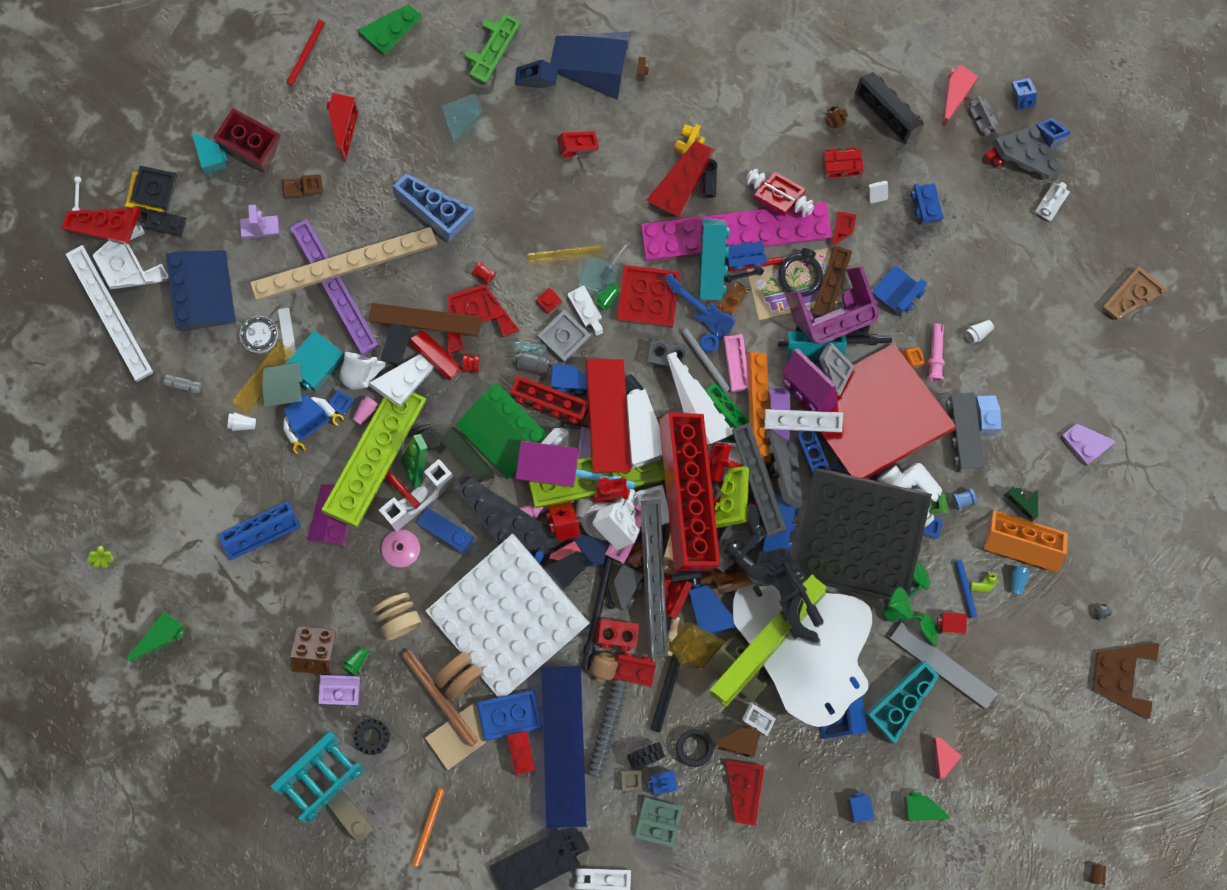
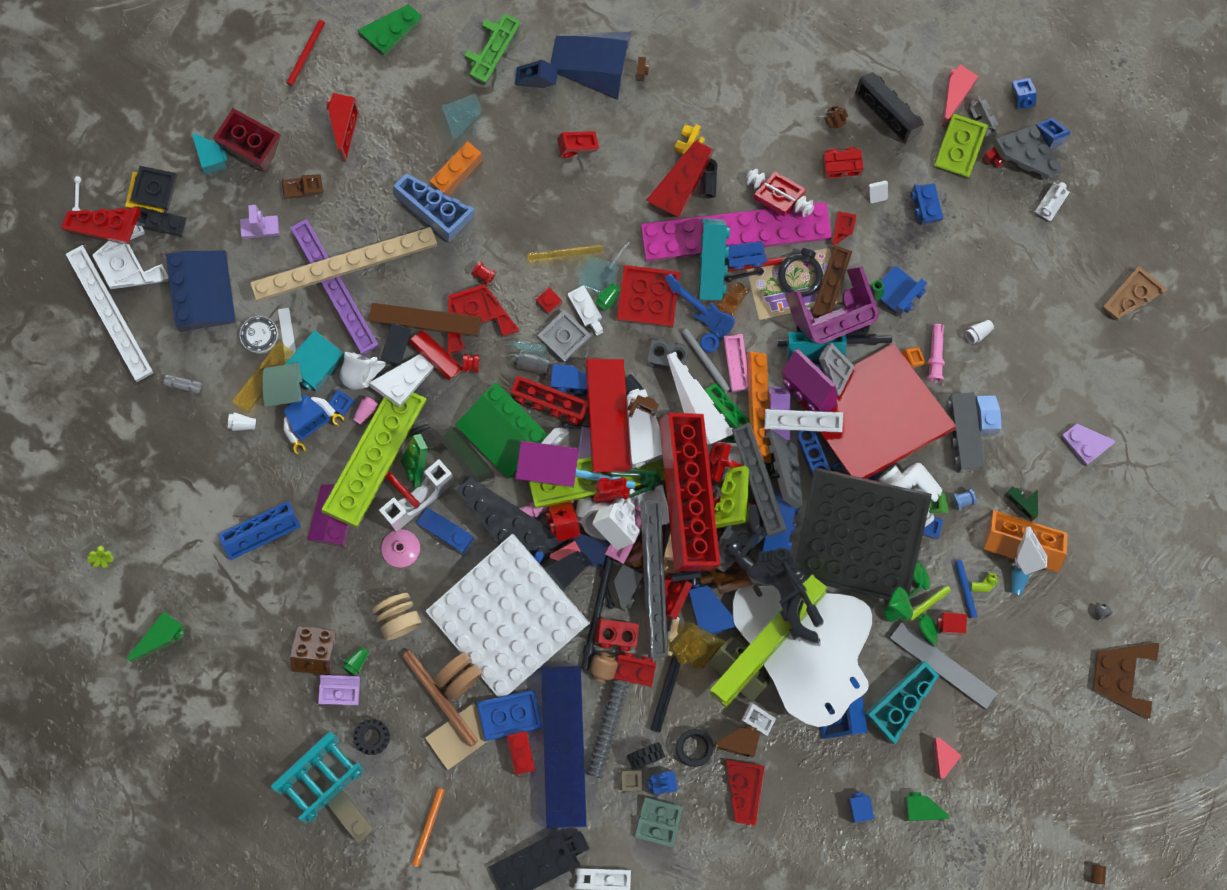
(457, 169): none -> orange brick
(644, 404): none -> reddish brown bracket
(647, 478): none -> dark green plant
(877, 293): none -> green cone
(929, 602): none -> lime bar
(961, 145): none -> lime tile
(1030, 553): none -> white slope

